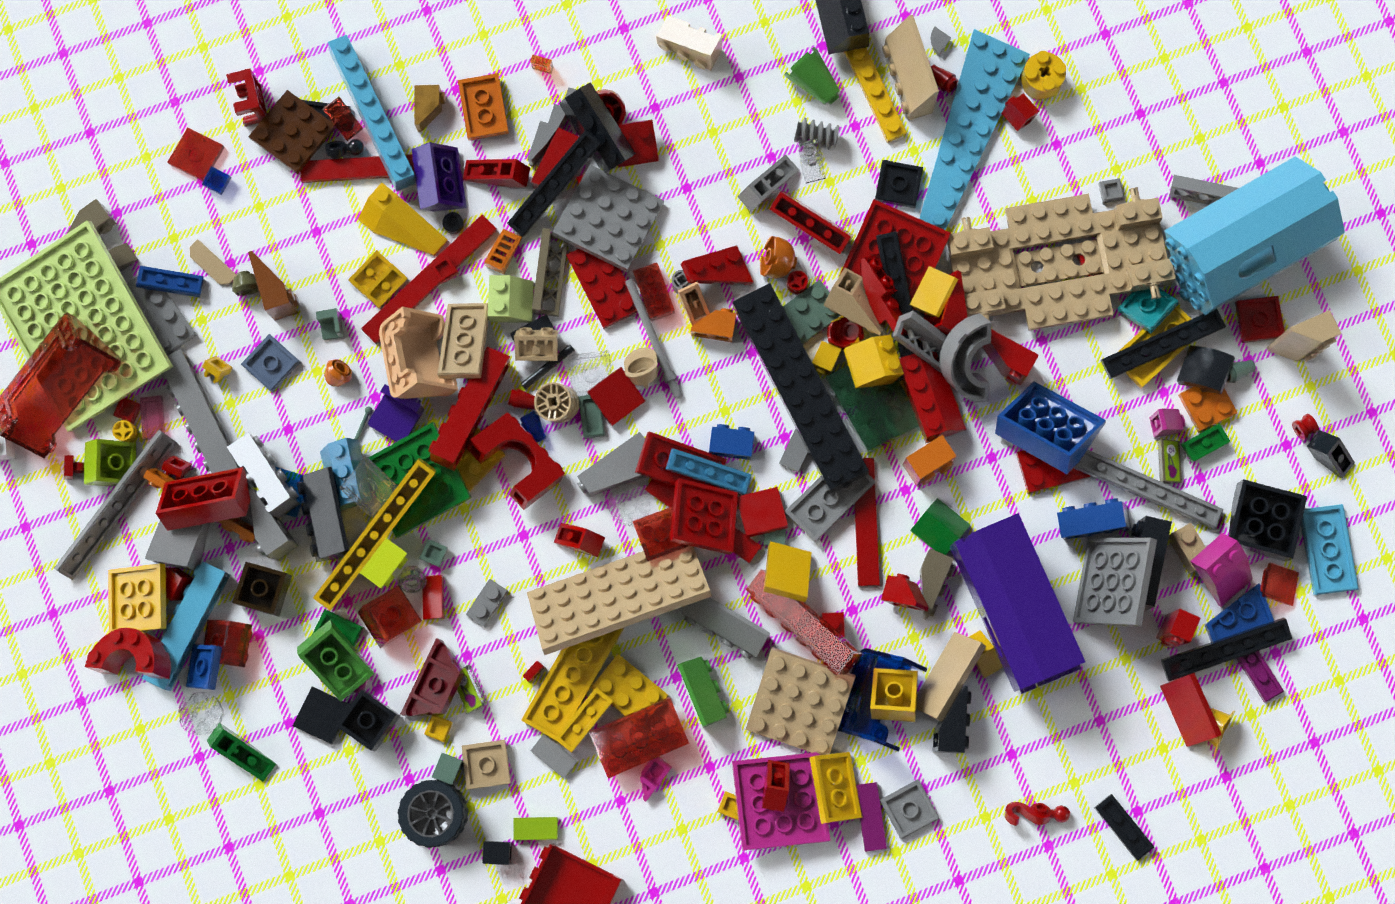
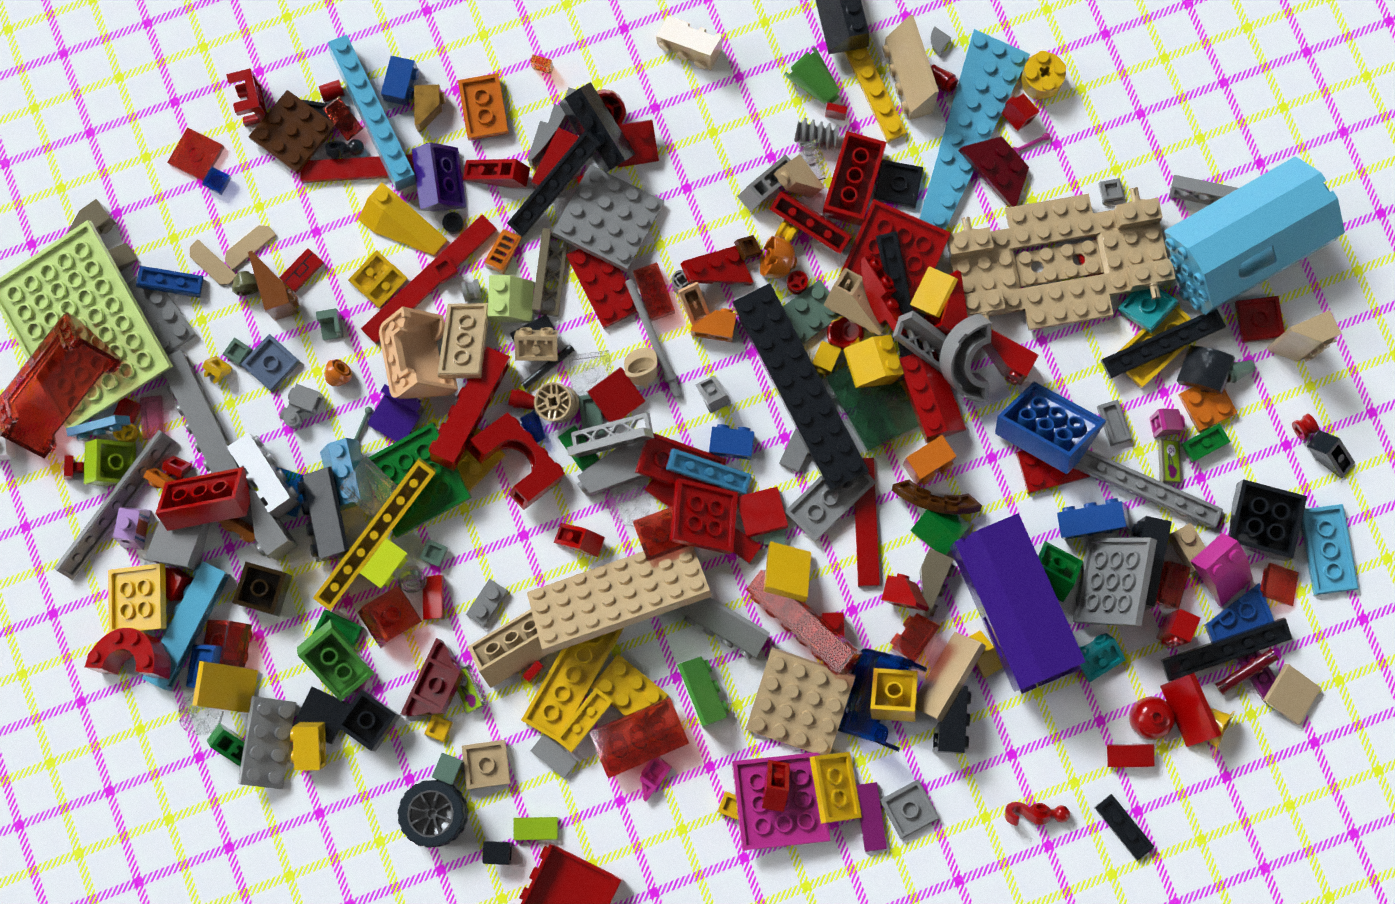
(98, 427): none -> dark azure plate
(132, 527): none -> lavender torso
(224, 687): none -> yellow tile
(237, 351): none -> sand green tile
(251, 242): none -> tan piece
(267, 742): none -> light grey plate
(300, 400): none -> light grey brick
(301, 270): none -> red tile
(308, 746): none -> yellow brick
(331, 90): none -> red piece
(400, 80): none -> blue brick
(471, 290): none -> light grey wheel
(507, 649): none -> tan slope
(582, 462): none -> green tile
(612, 440): none -> light grey fence
(712, 394): none -> light grey slope
(748, 247): none -> reddish brown tile
(787, 231): none -> yellow wheel
(799, 178): none -> tan slope
(836, 111): none -> red tile
(854, 178): none -> red brick
(914, 637): none -> clear red slope
(923, 498): none -> reddish brown tile
(998, 167): none -> dark red wing
(1046, 136): none -> dark pink hinge
(1060, 569): none -> green slope
(1100, 656): none -> teal bracket
(1115, 426): none -> light grey tile
(1130, 755): none -> red slope
(1152, 718): none -> red cylinder
(1172, 584): none -> clear red hinge
(1245, 672): none -> dark red pin
(1292, 694): none -> tan tile

